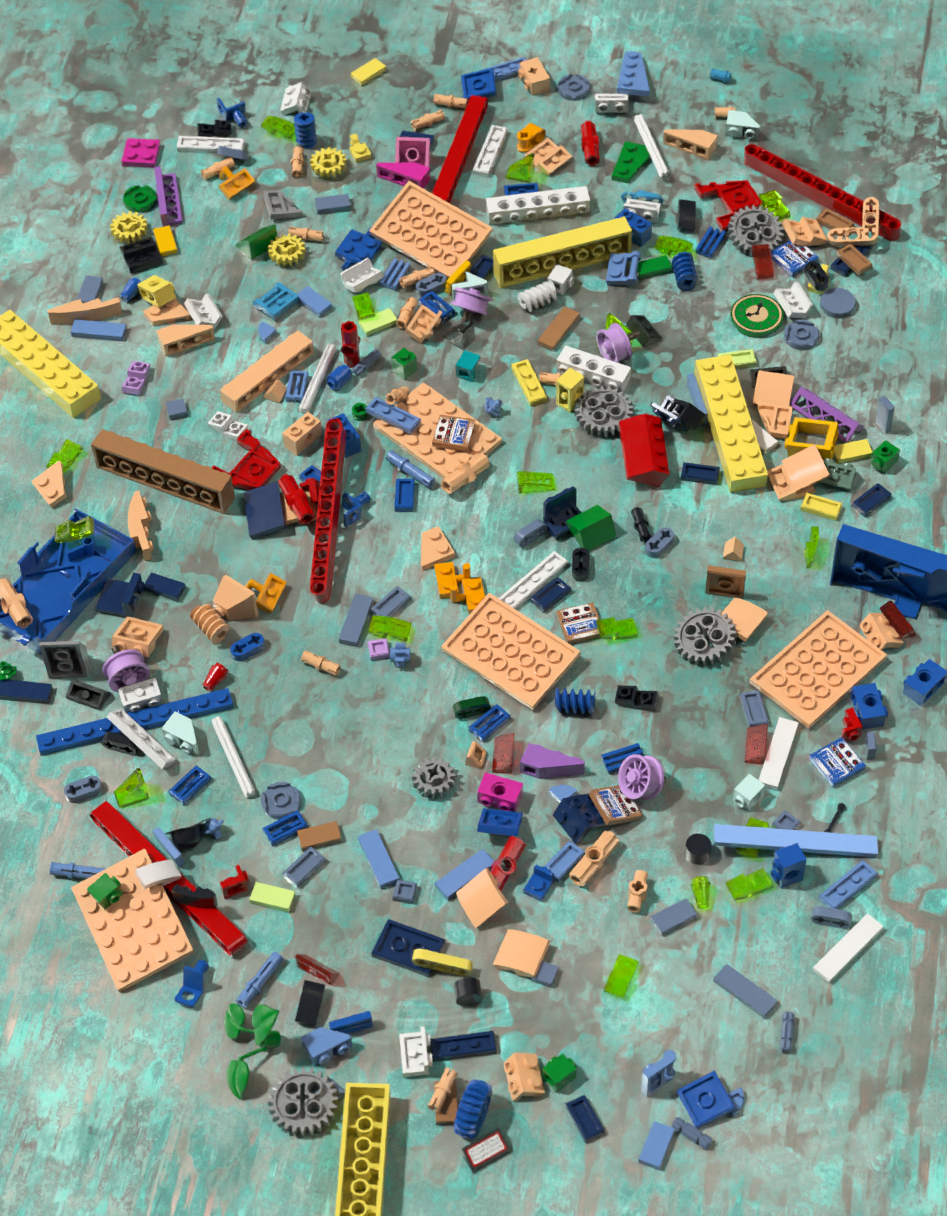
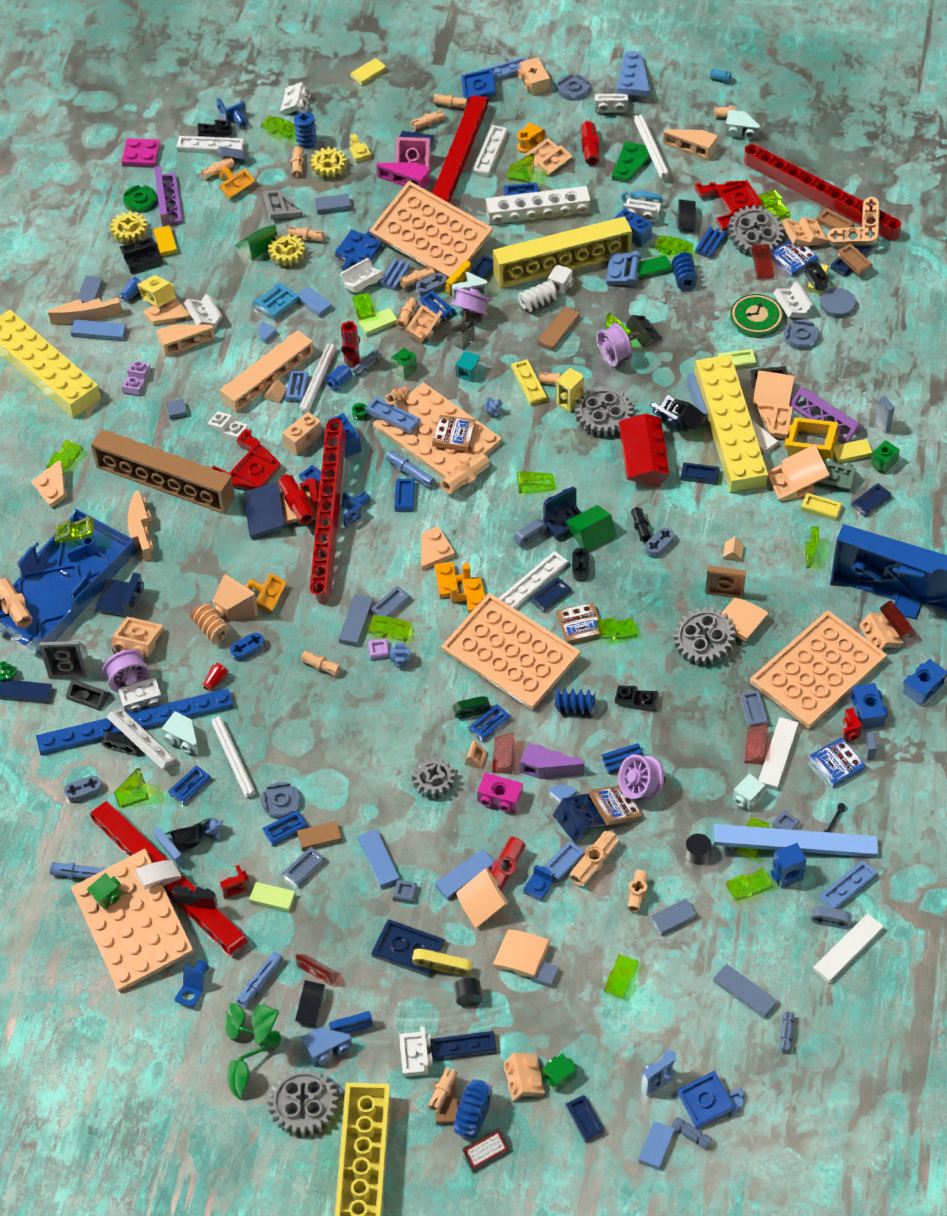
(164, 586): dark blue tile -> none
(500, 822): blue tile -> none
(594, 368): white brick -> none
(701, 891): clear neon green cone -> none

